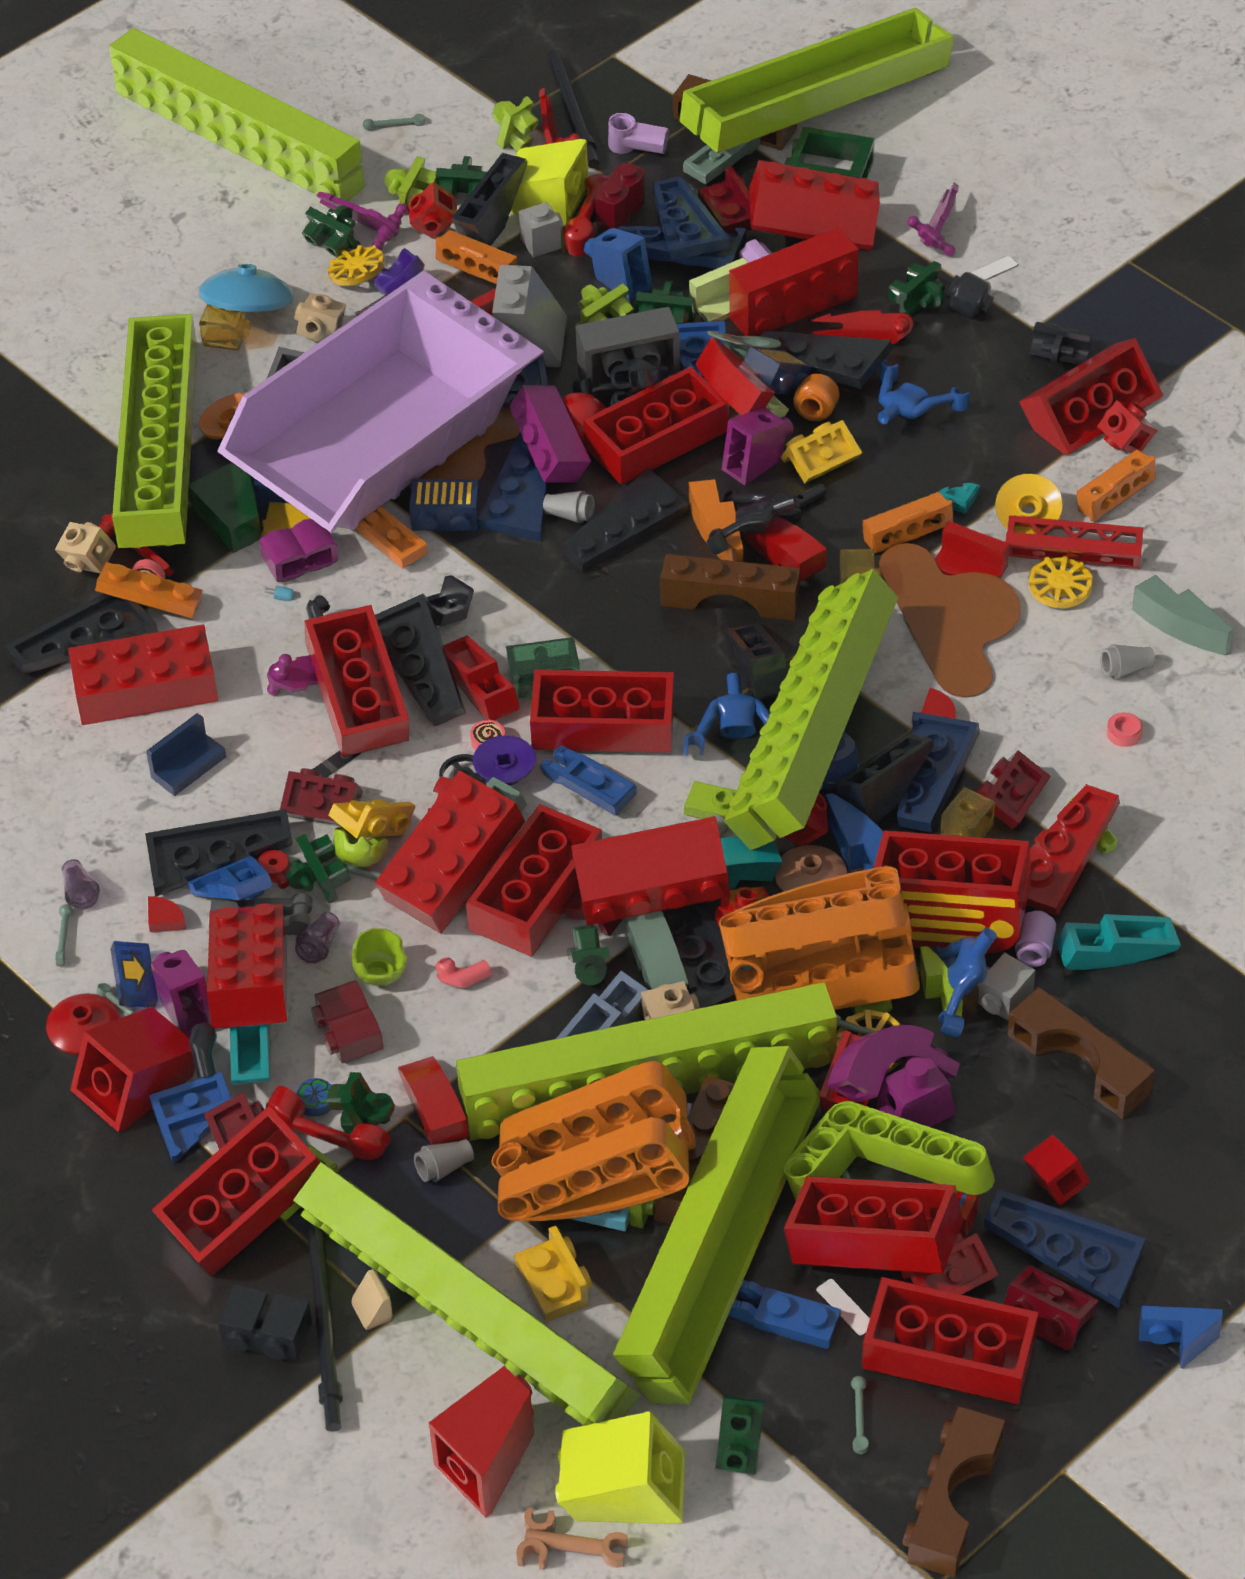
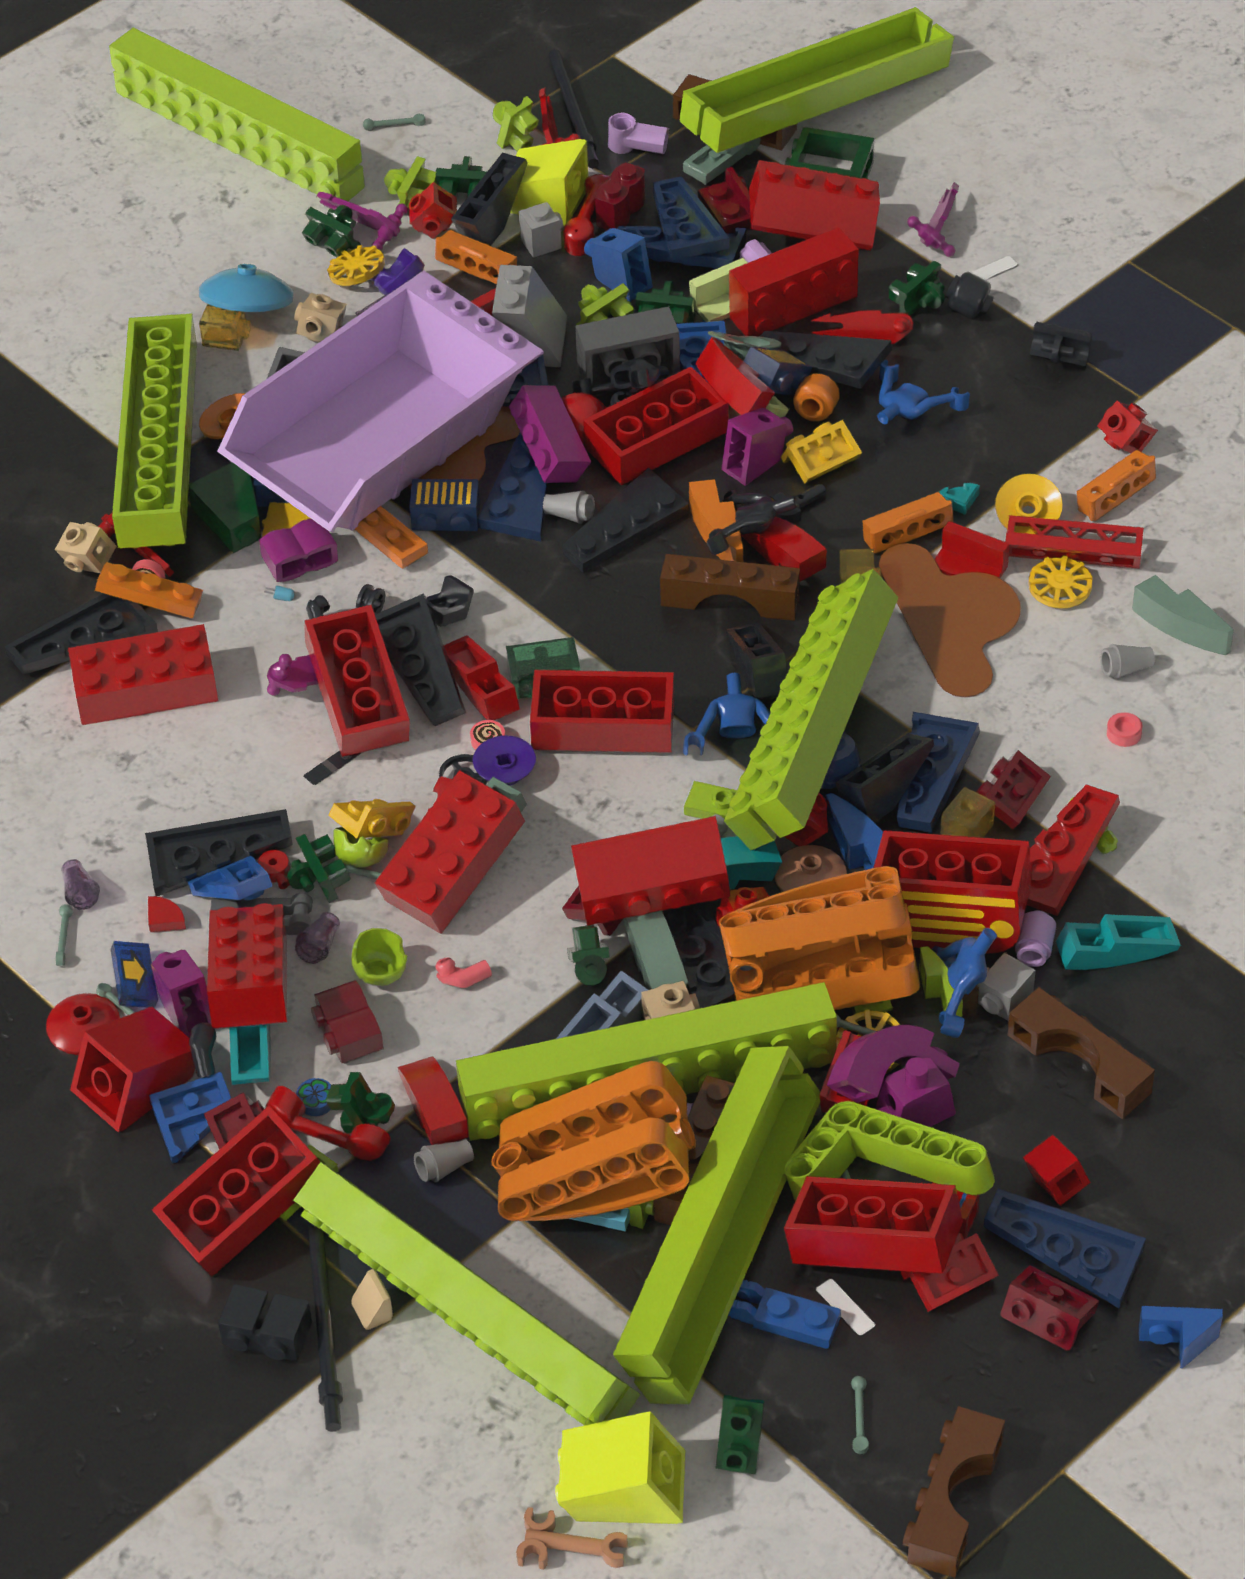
(184, 755): dark blue panel -> none
(312, 796): dark red bracket -> none
(372, 597): none -> black bush
(484, 1437): red slope -> none
(530, 881): red brick -> none
(554, 1276): yellow bracket -> none
(589, 780): blue hinge -> none
(938, 704): red tile -> none
(950, 1340): red brick -> none
(1076, 402): red slope -> none

